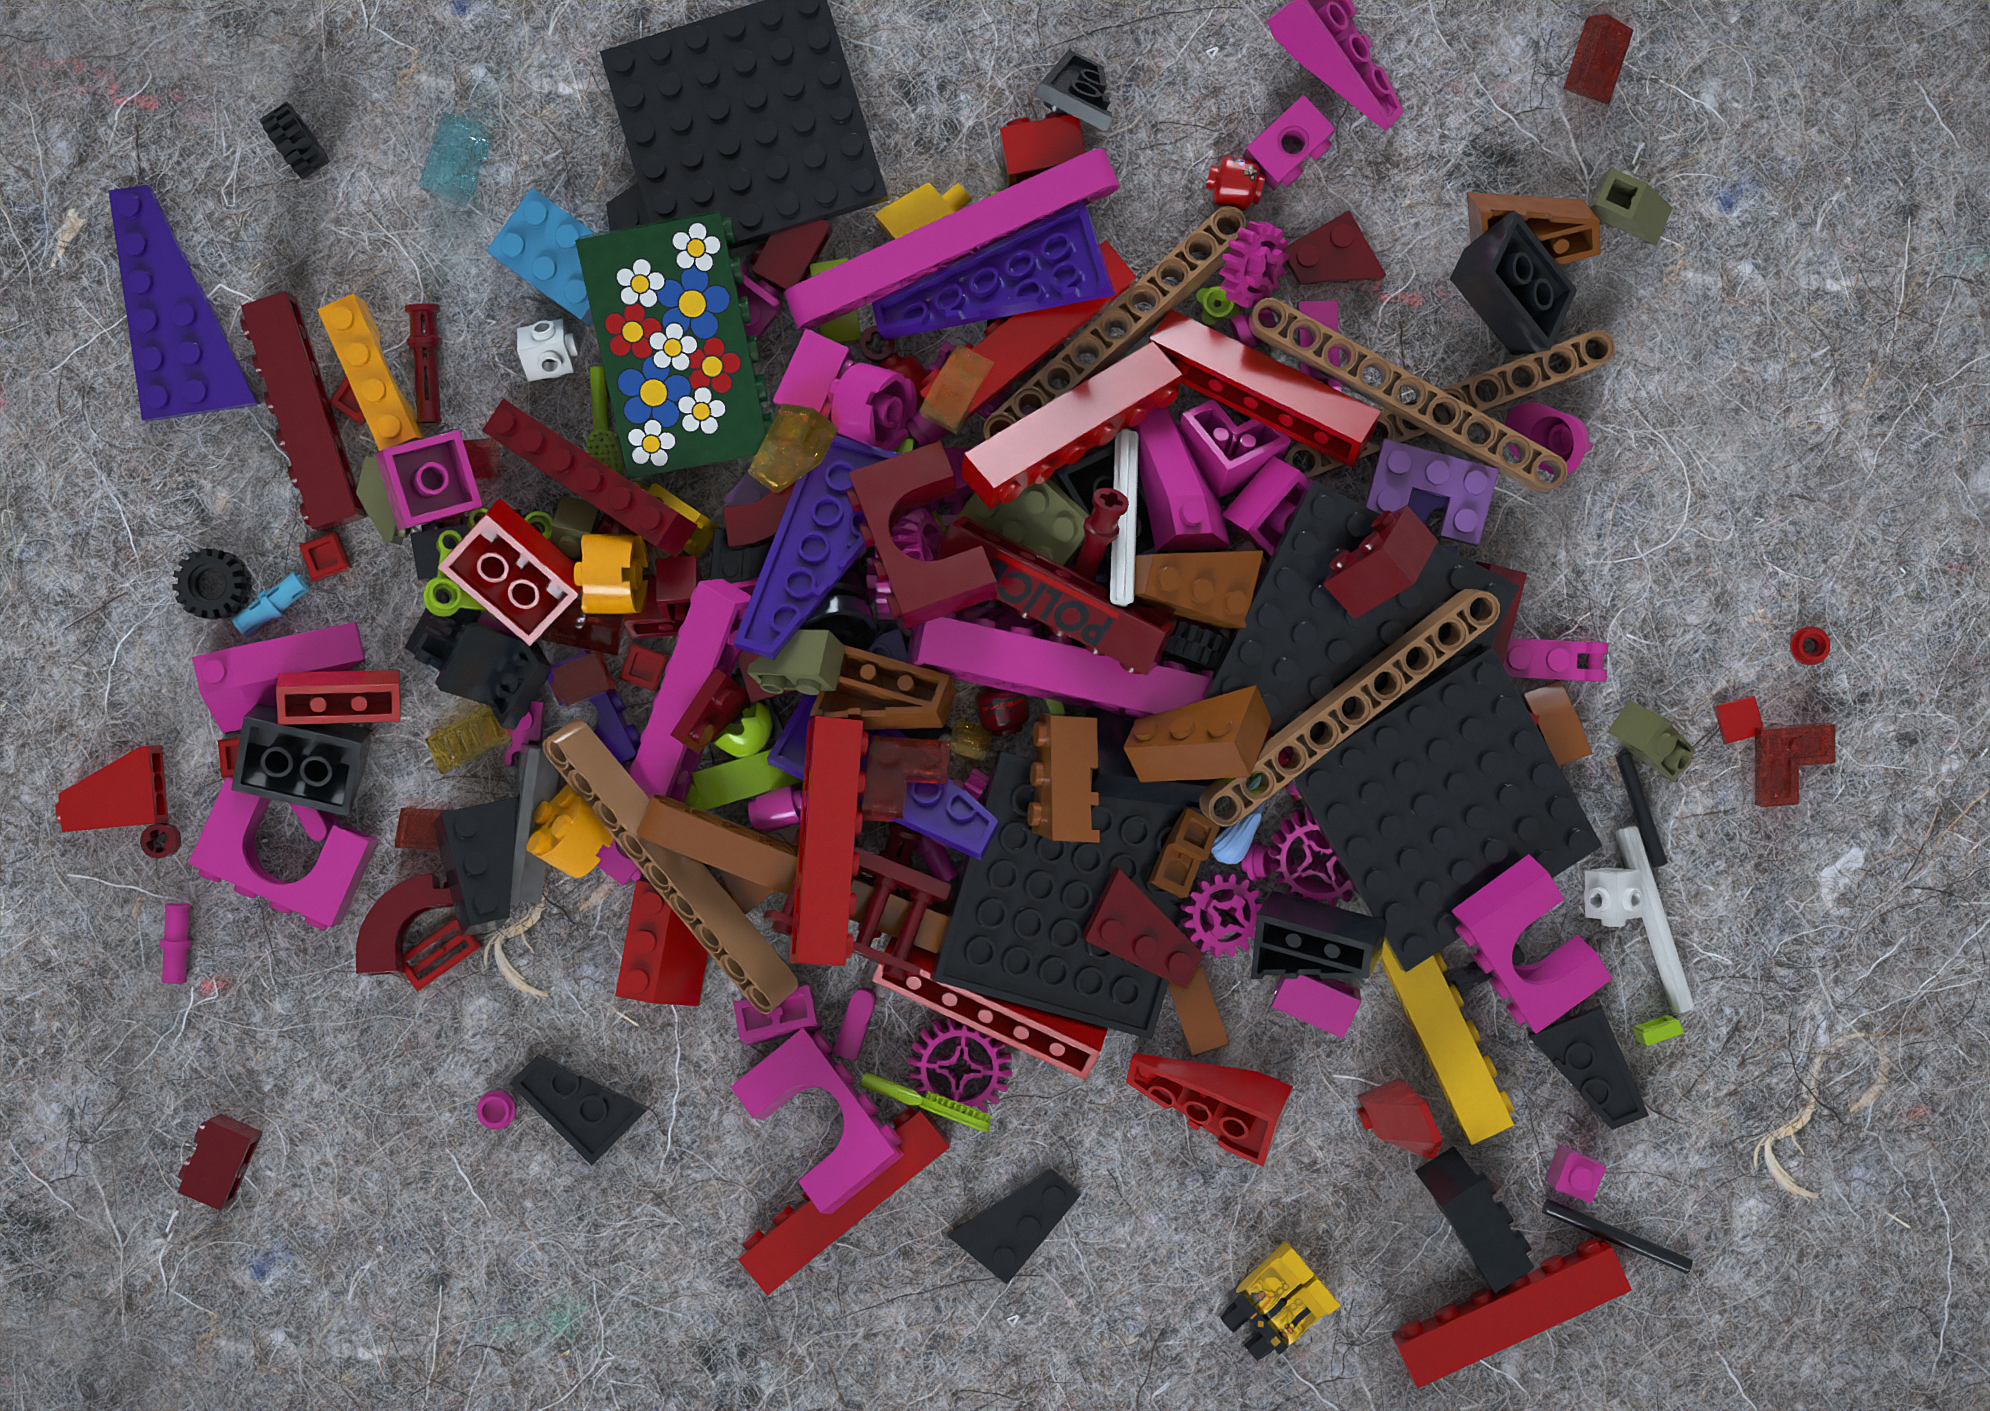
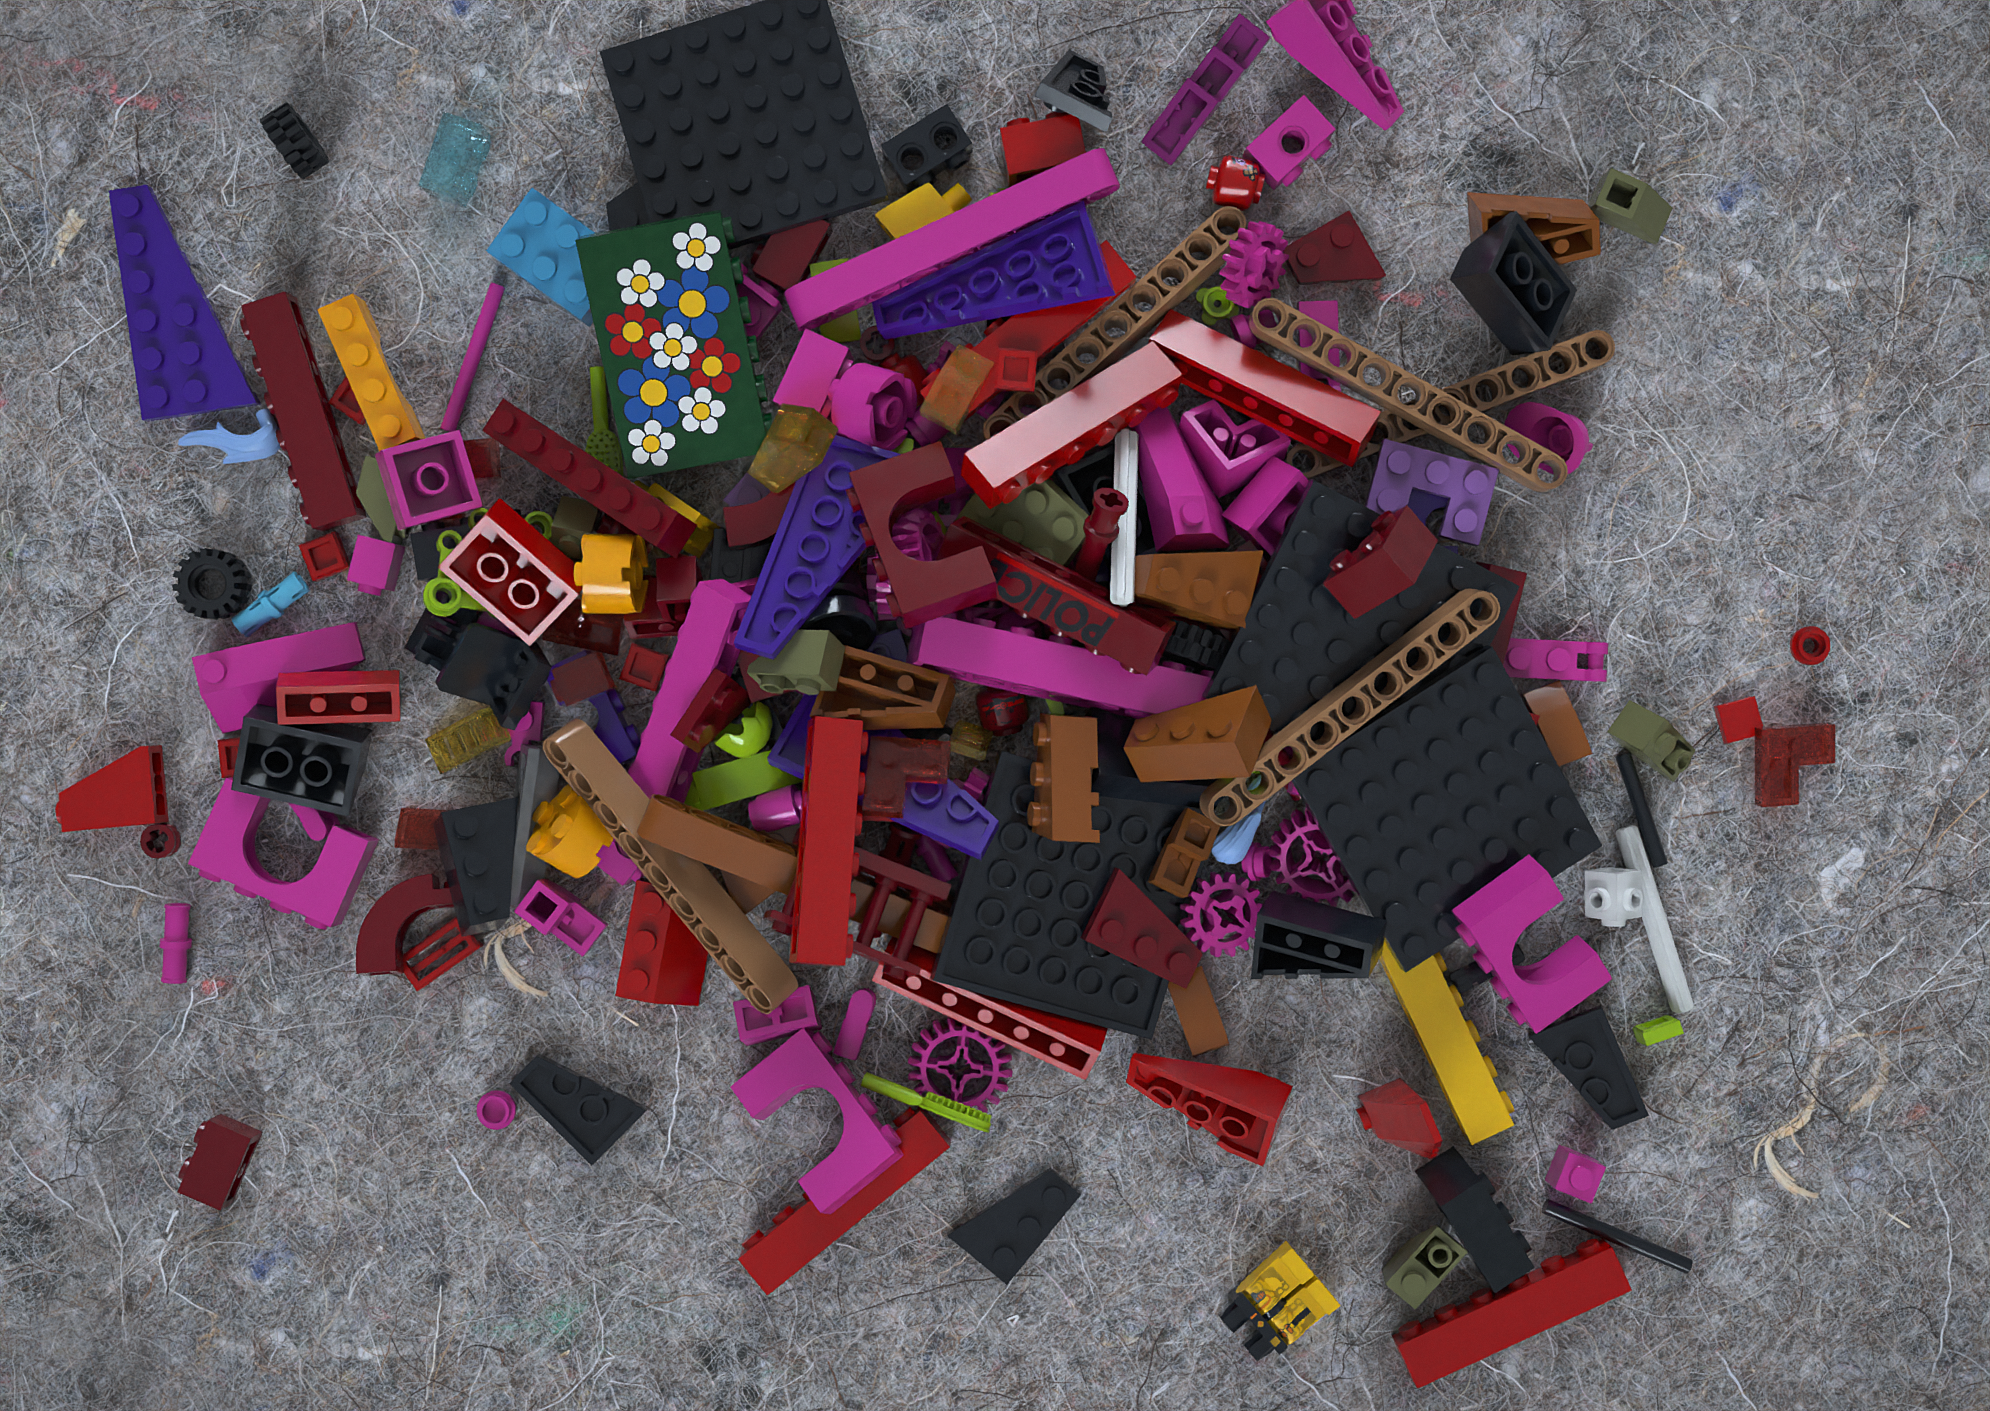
(239, 447): none -> light blue piece
(375, 565): none -> dark pink brick
(427, 411): dark red pin -> none
(472, 357): none -> dark pink bar
(546, 349): white brick -> none
(559, 912): none -> dark pink brick
(920, 141): none -> black brick
(1015, 370): none -> red tile
(1205, 89): none -> magenta slope
(1318, 1001): dark pink hinge -> none
(1422, 1264): none -> olive slope
(1598, 58): clear red slope -> none

